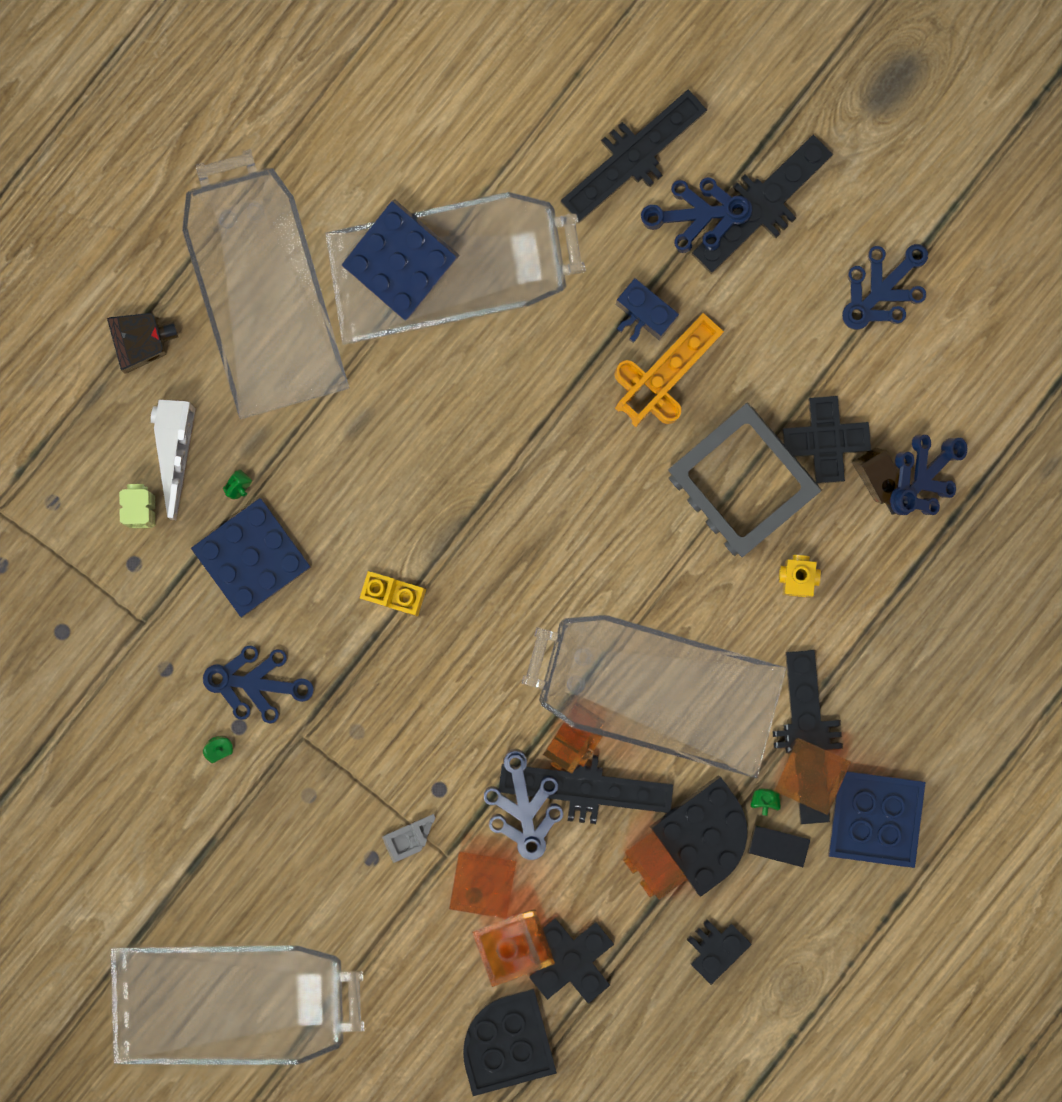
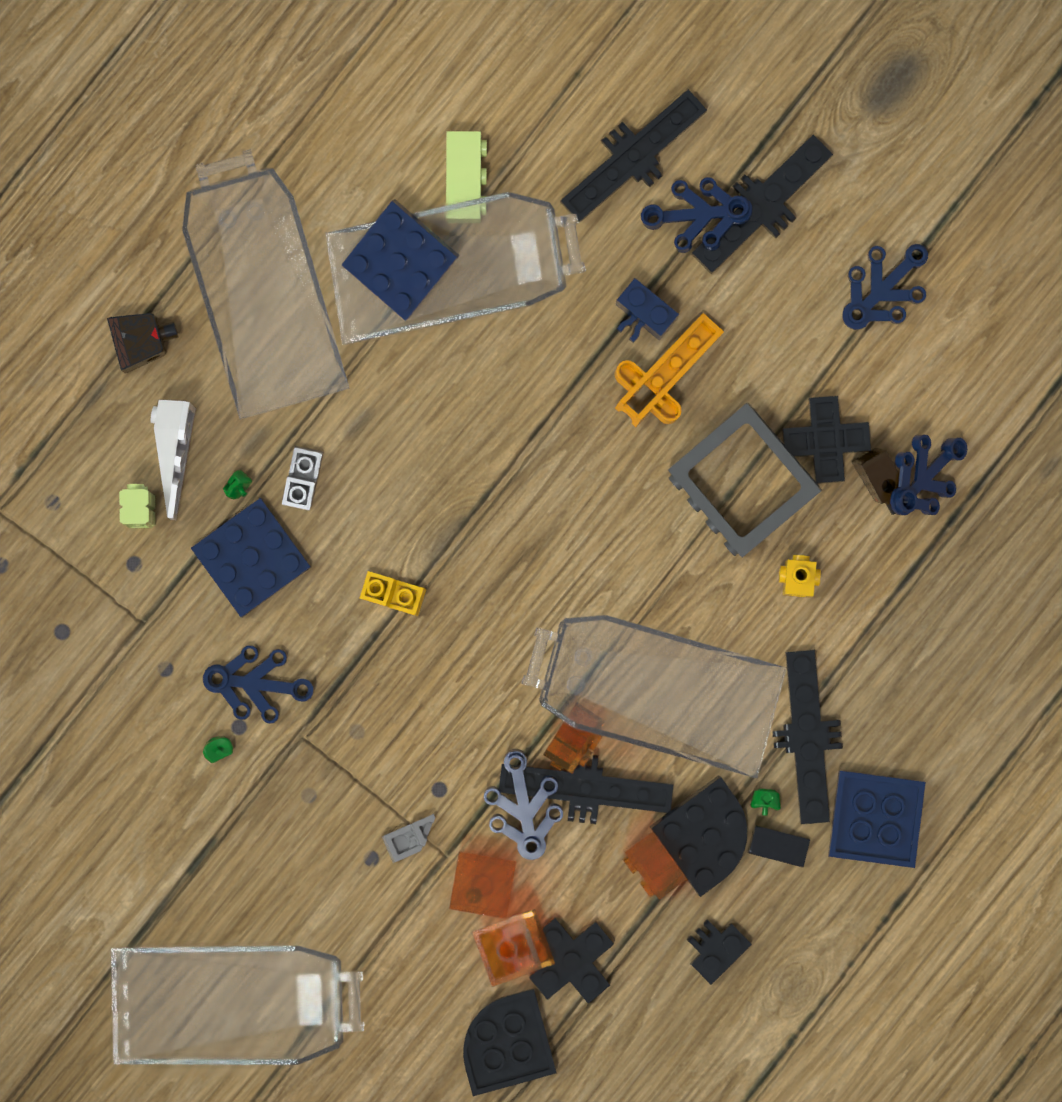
(302, 478): none -> light grey slope
(463, 166): none -> yellowish green brick
(811, 776): clear orange brick -> none

